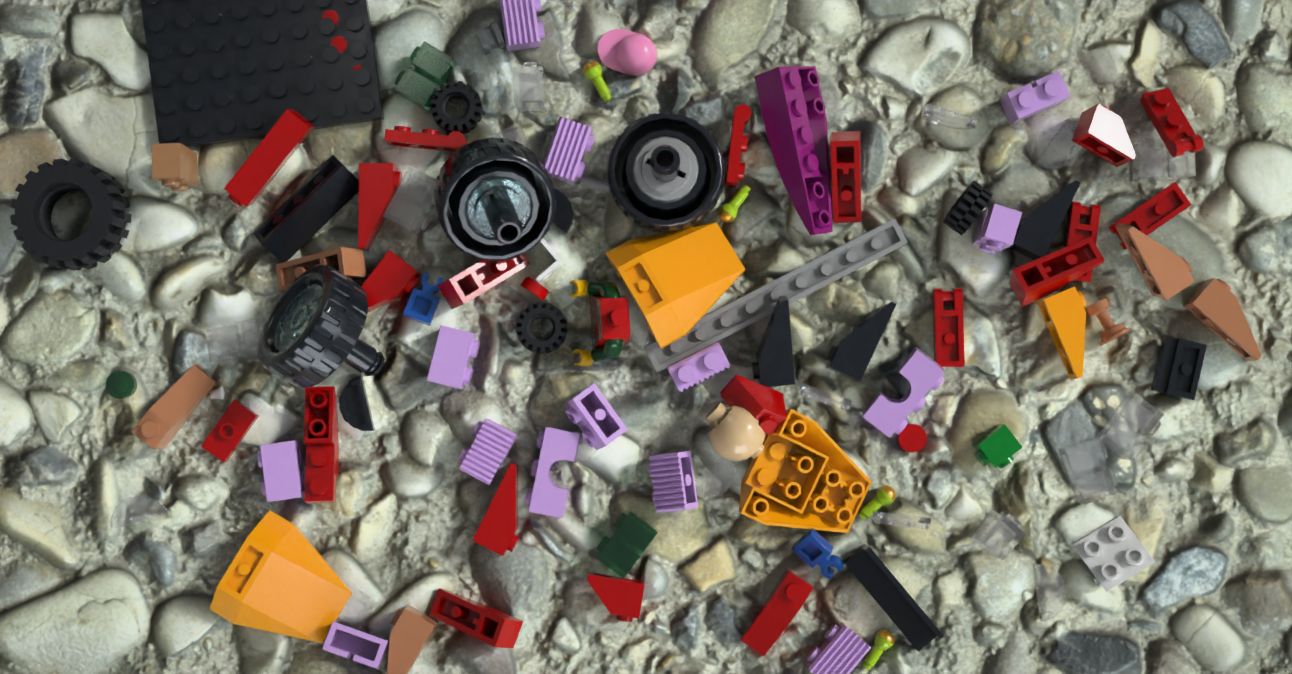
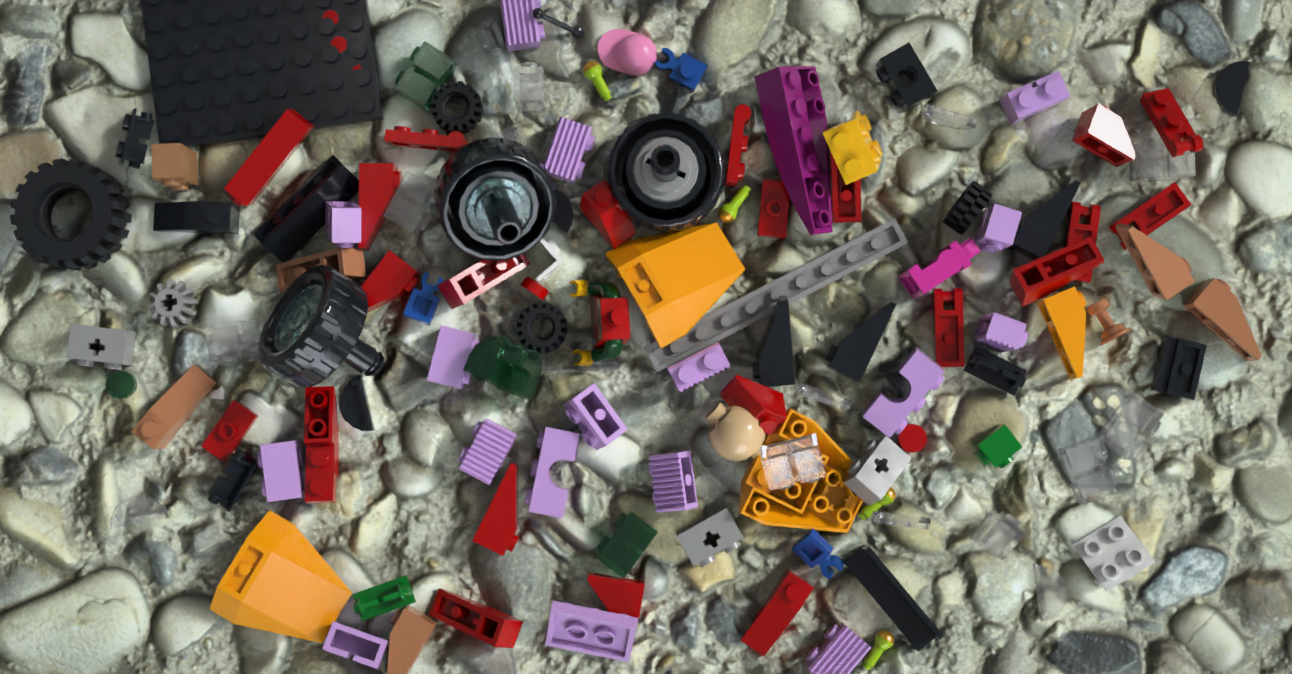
(84, 344): none -> light grey brick
(131, 149): none -> black hinge
(167, 295): none -> light grey gear
(197, 217): none -> black slope
(240, 468): none -> black hinge
(343, 223): none -> lavender piece
(383, 598): none -> green hinge
(505, 366): none -> clear green brick
(576, 32): none -> black hinge
(591, 631): none -> lavender plate
(606, 214): none -> red slope
(685, 70): none -> blue plate
(717, 522): none -> light grey brick
(773, 210): none -> red plate
(792, 462): none -> clear piece
(853, 148): none -> yellow bracket
(876, 470): none -> brick
(905, 61): none -> black brick
(939, 268): none -> dark pink hips
(995, 370): none -> black hinge
(1001, 332): none -> lavender brick
(1229, 86): none -> black tile

